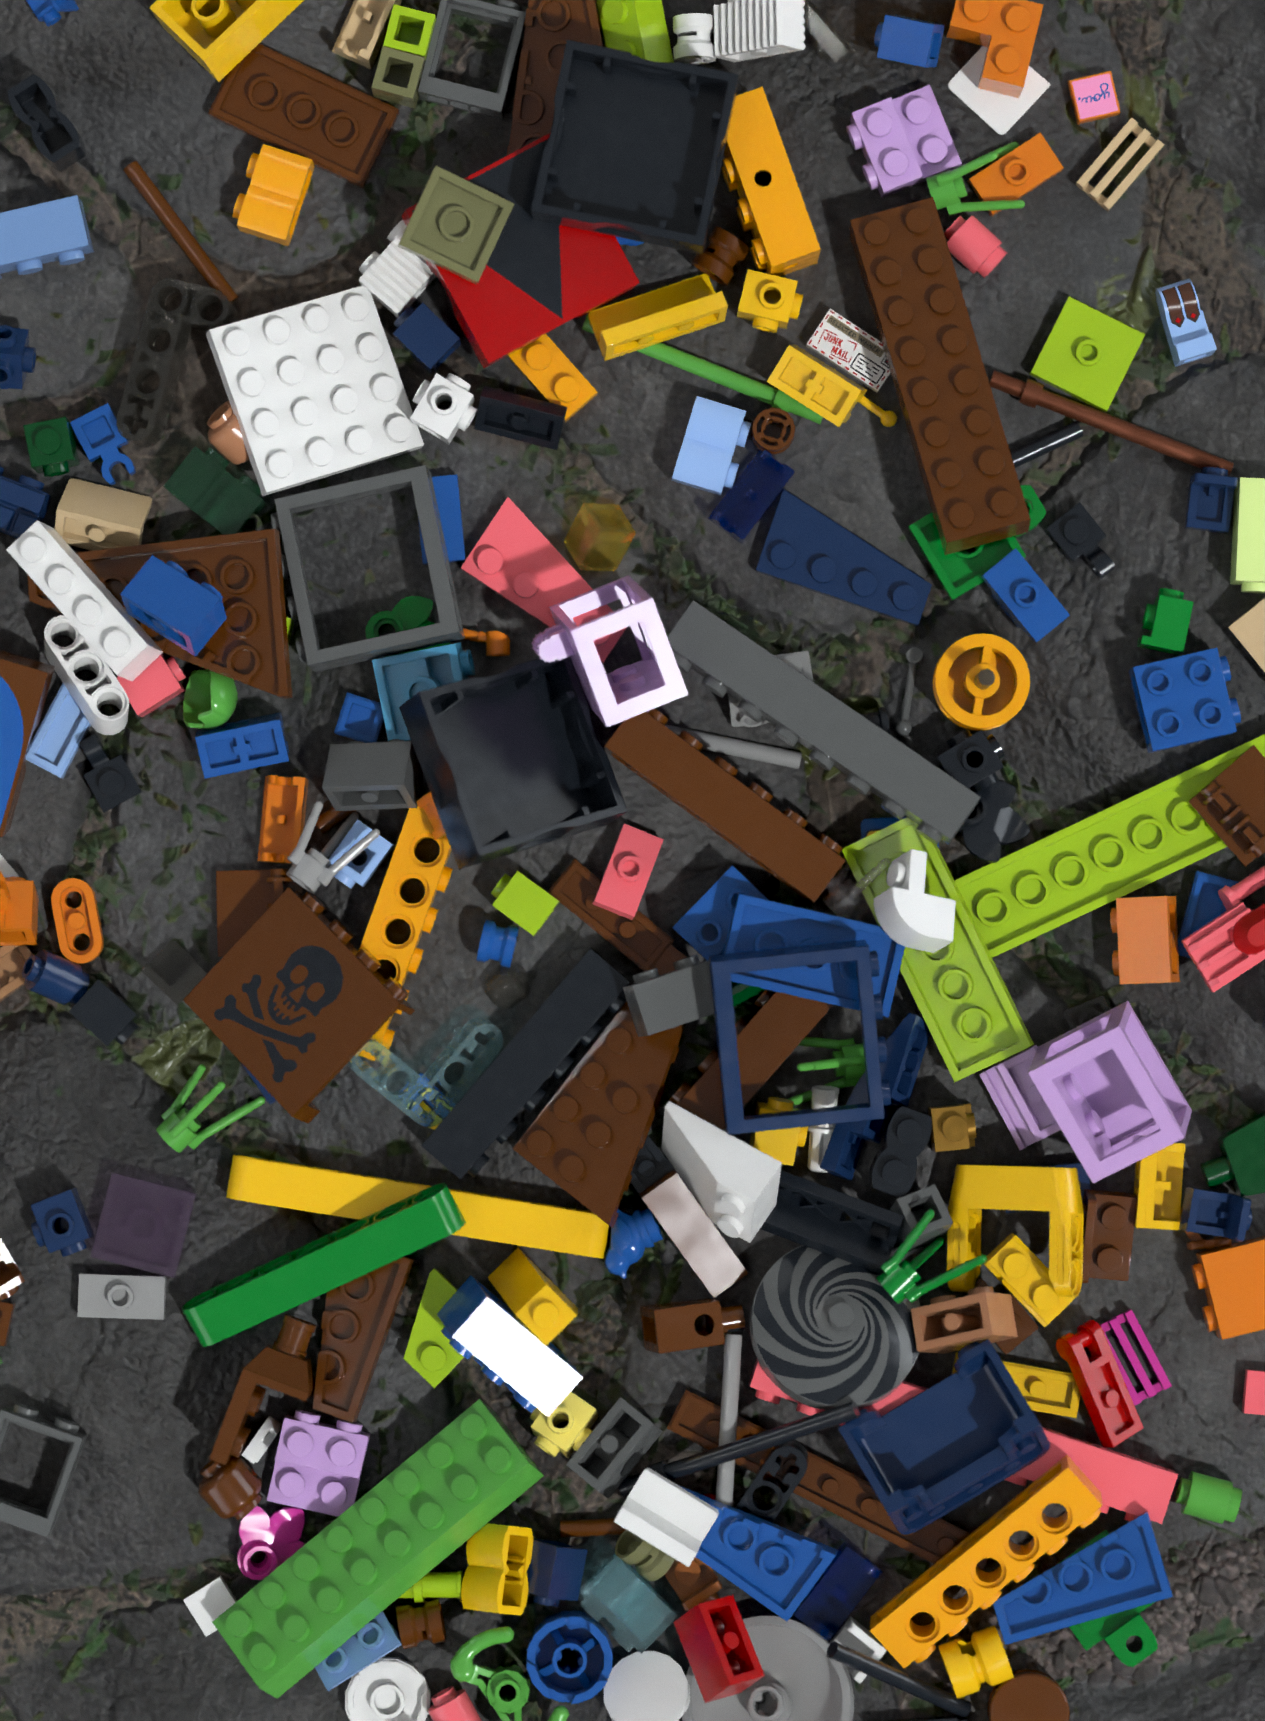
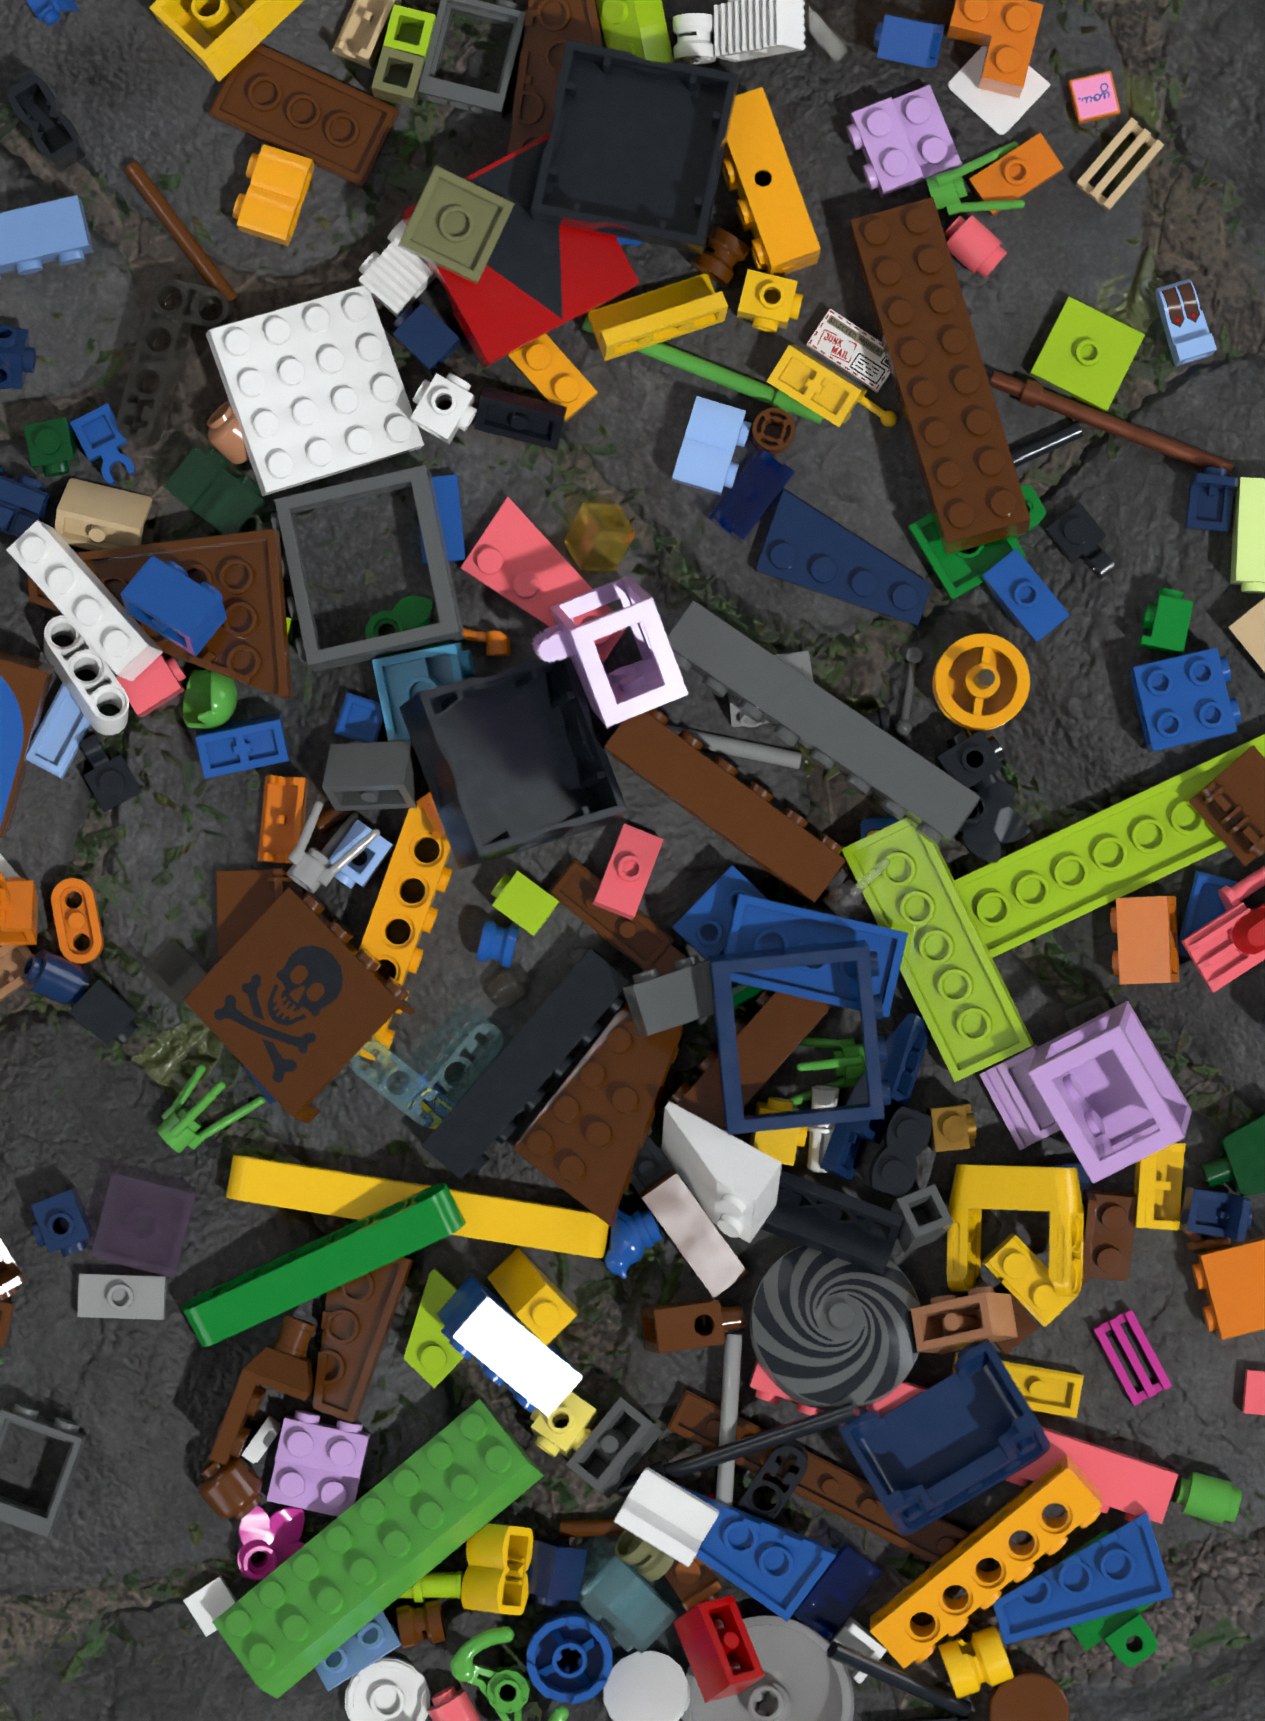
(902, 1278): green plant -> none
(909, 914): white brick -> none
(1100, 1384): red plate -> none

